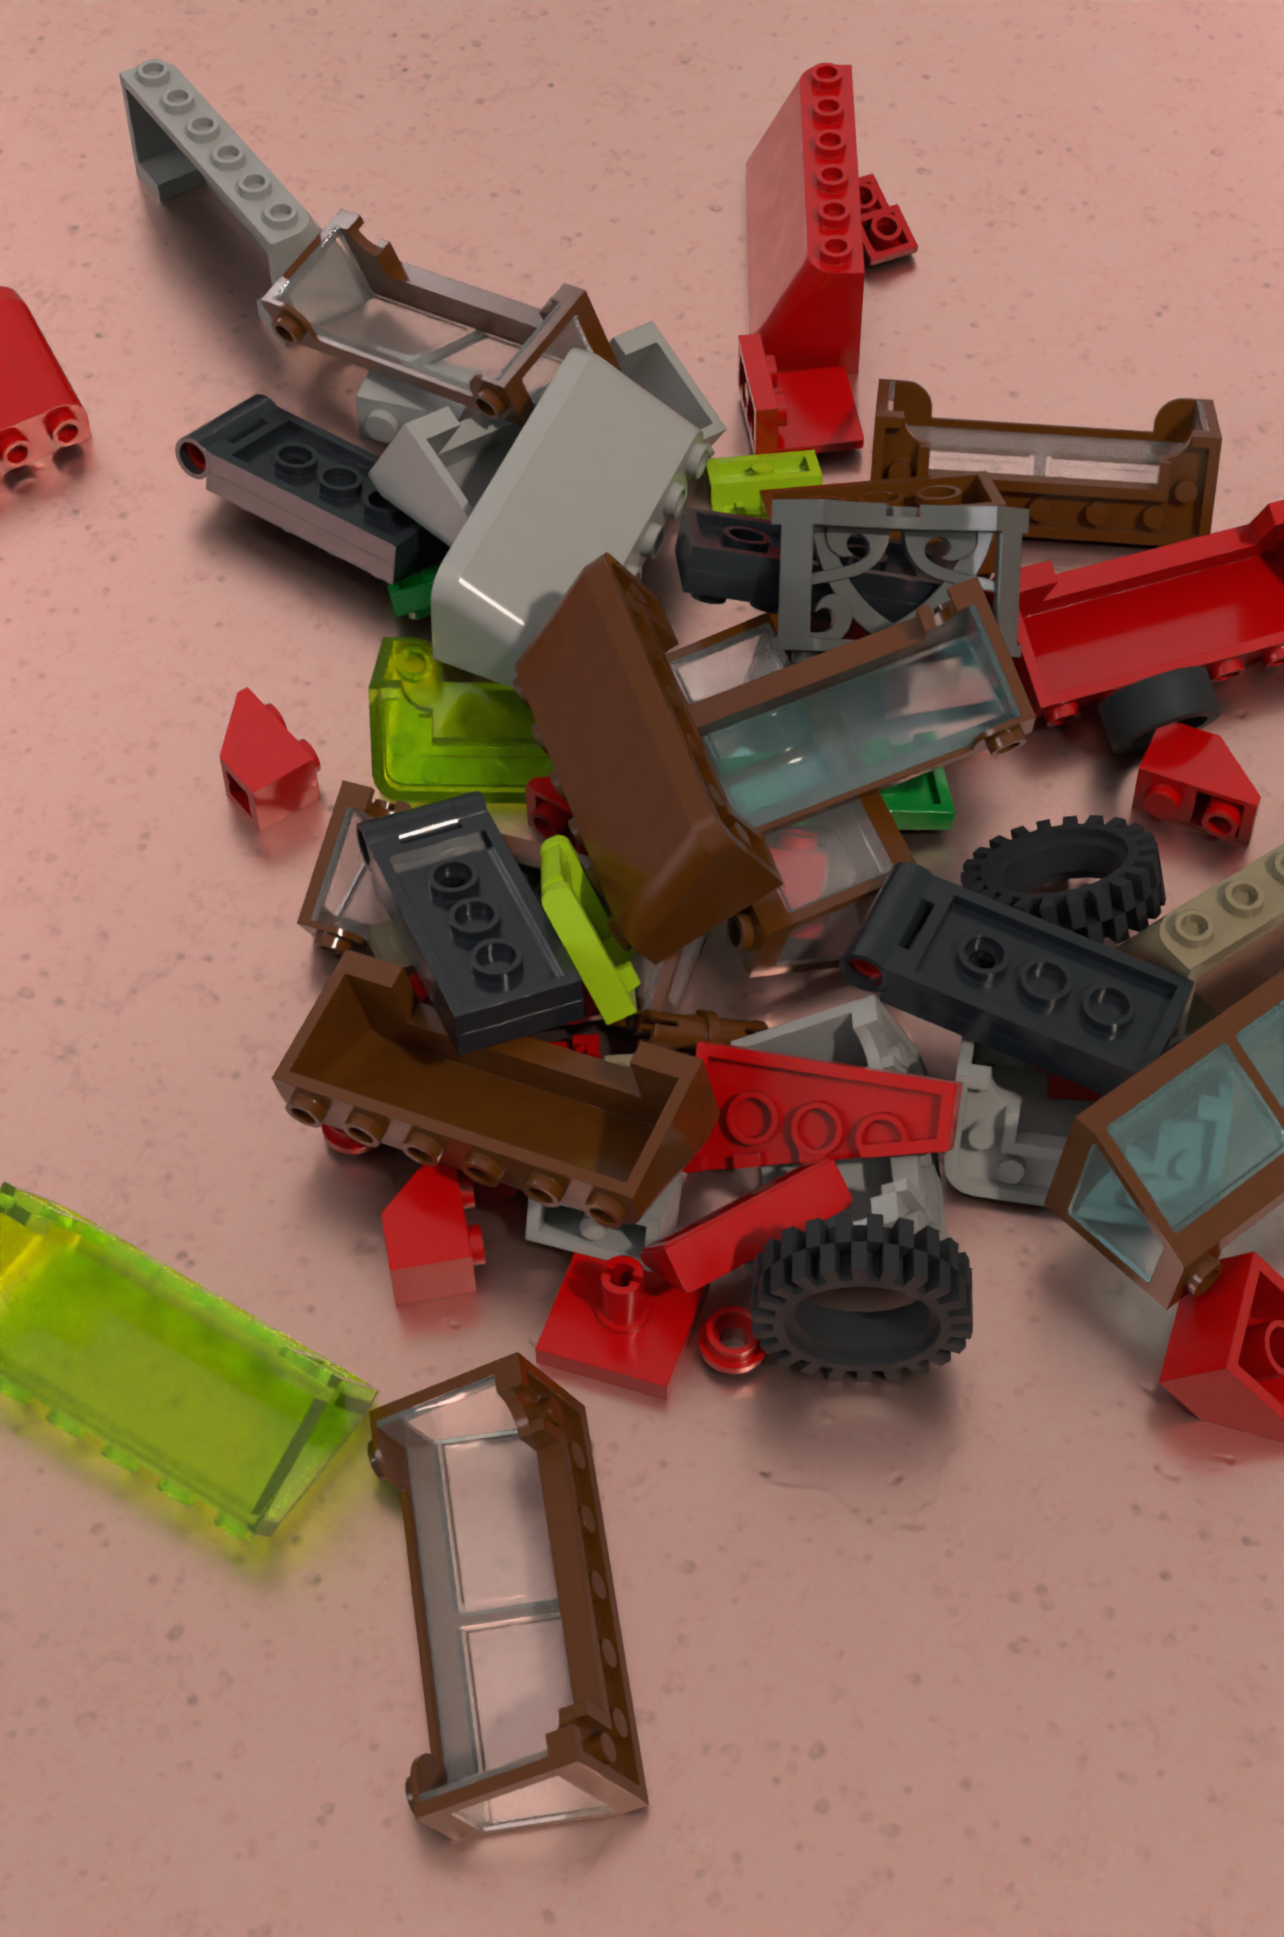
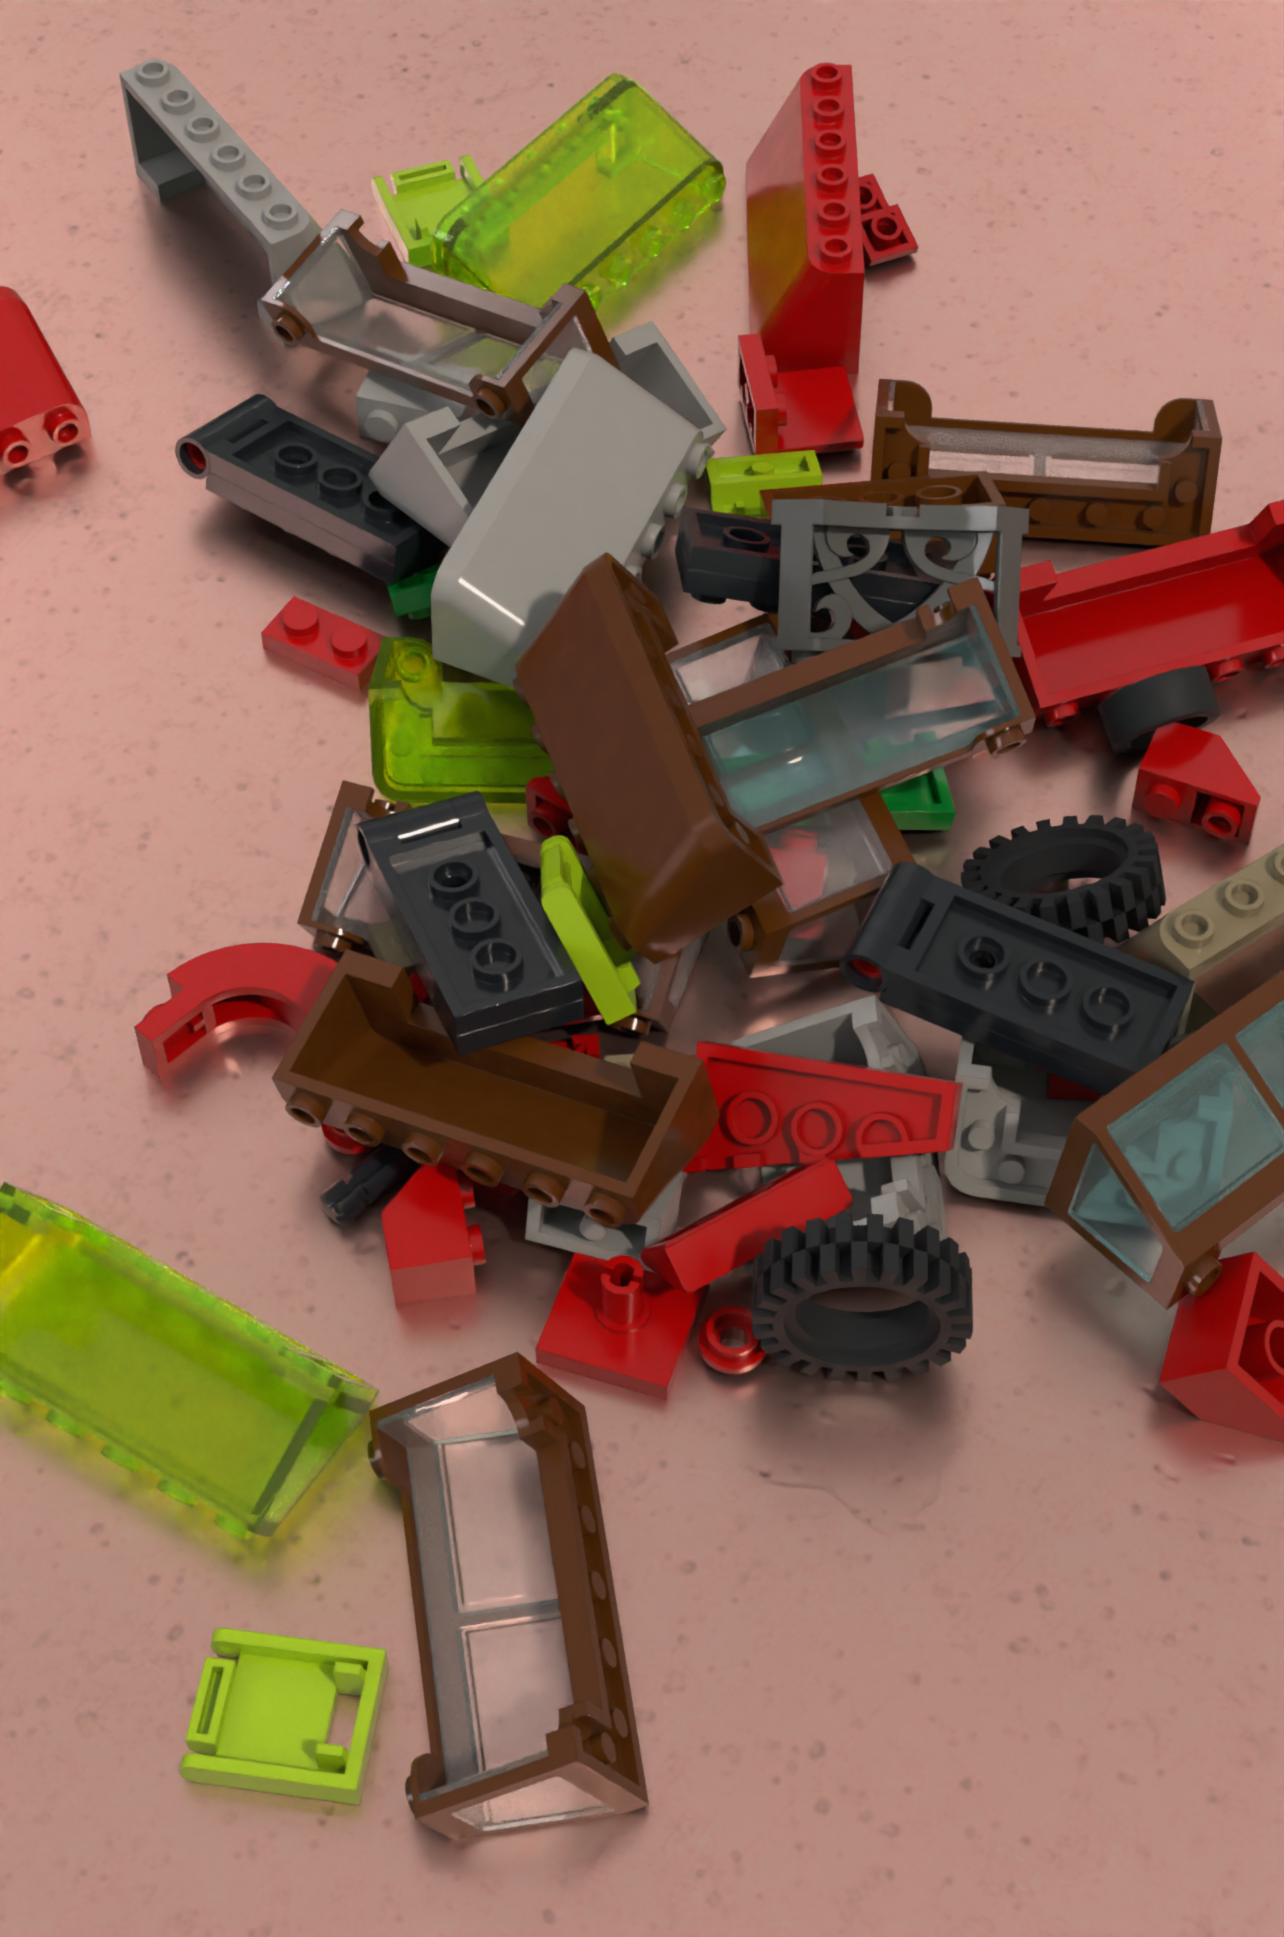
(231, 990): none -> red arch
(264, 765): red slope -> none
(275, 1714): none -> lime container
(323, 643): none -> red plate
(366, 1183): none -> black axle
(421, 201): none -> lime container
(581, 201): none -> clear neon green windscreen
(683, 1031): reddish brown pin -> none

